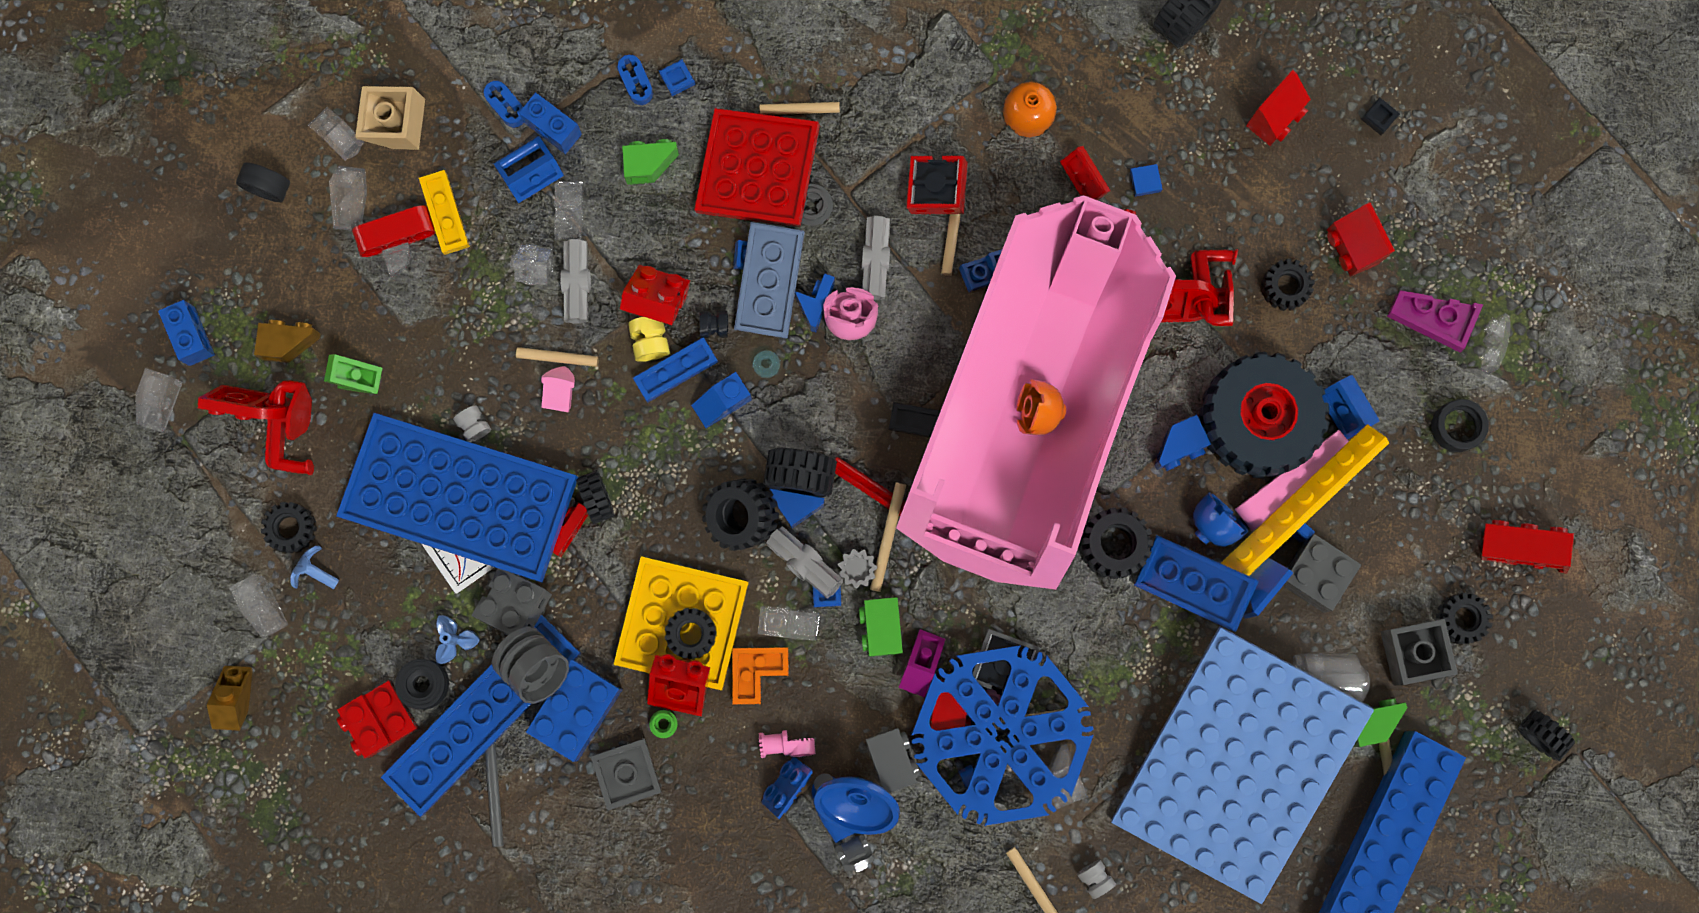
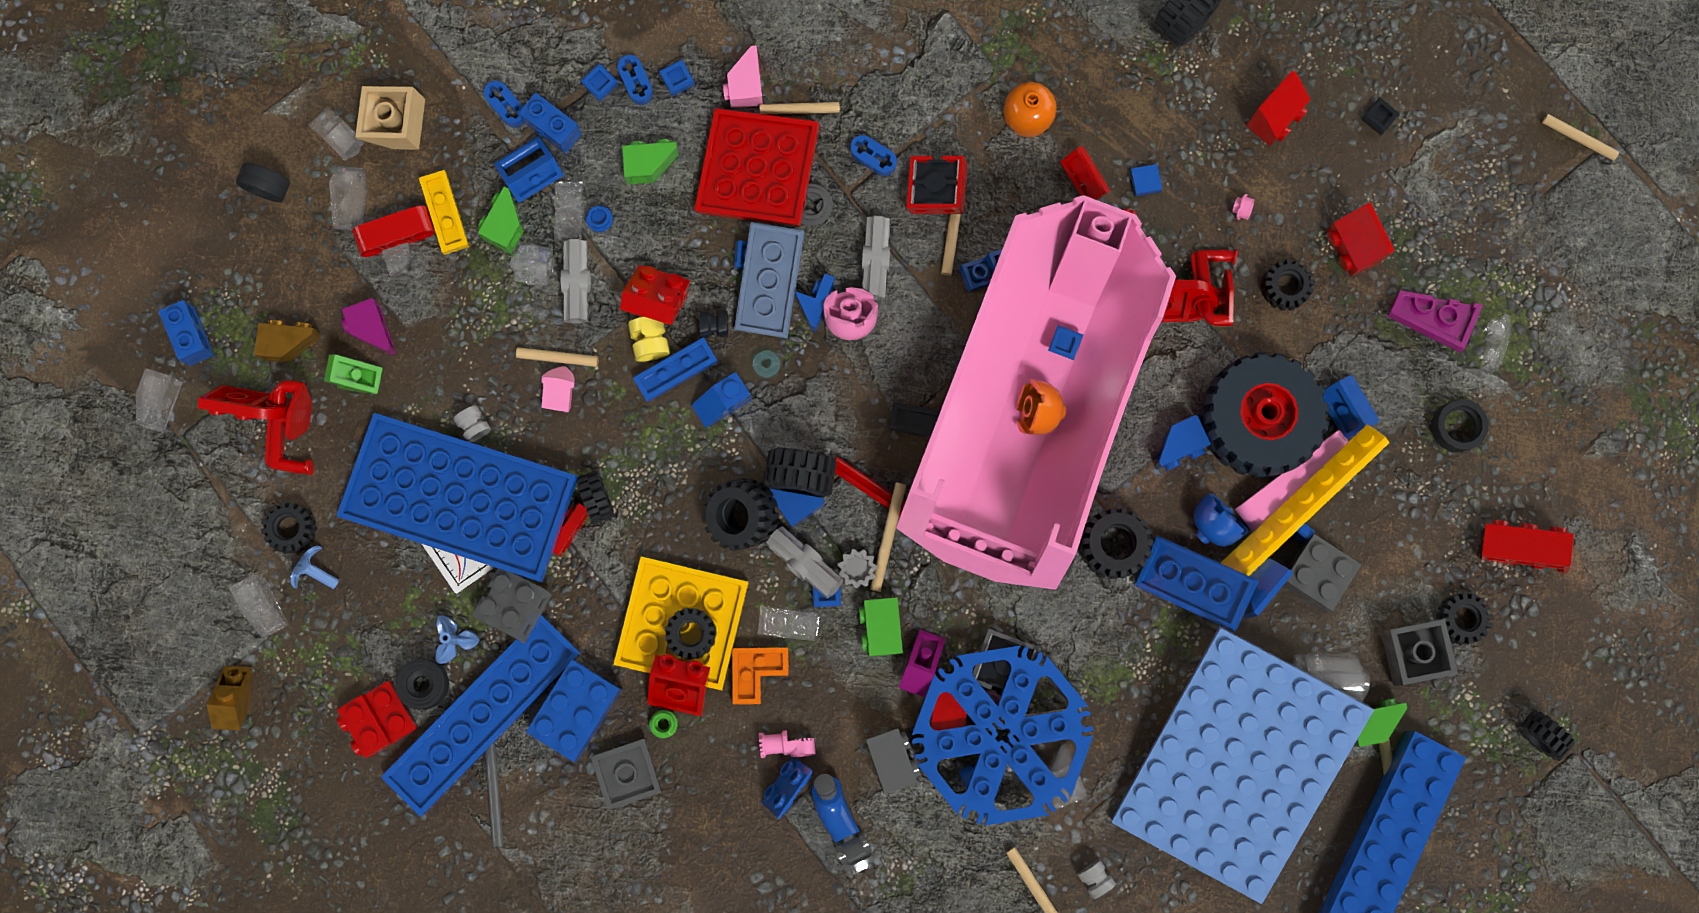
(368, 325): none -> magenta slope
(503, 223): none -> bright green slope
(530, 665): dark grey wheel -> none
(599, 82): none -> blue tile
(599, 218): none -> blue plate
(744, 81): none -> bright pink slope
(857, 805): blue dish -> none
(876, 150): none -> blue beam
(1065, 342): none -> blue tile
(1243, 207): none -> bright pink plate
(1580, 137): none -> tan bar

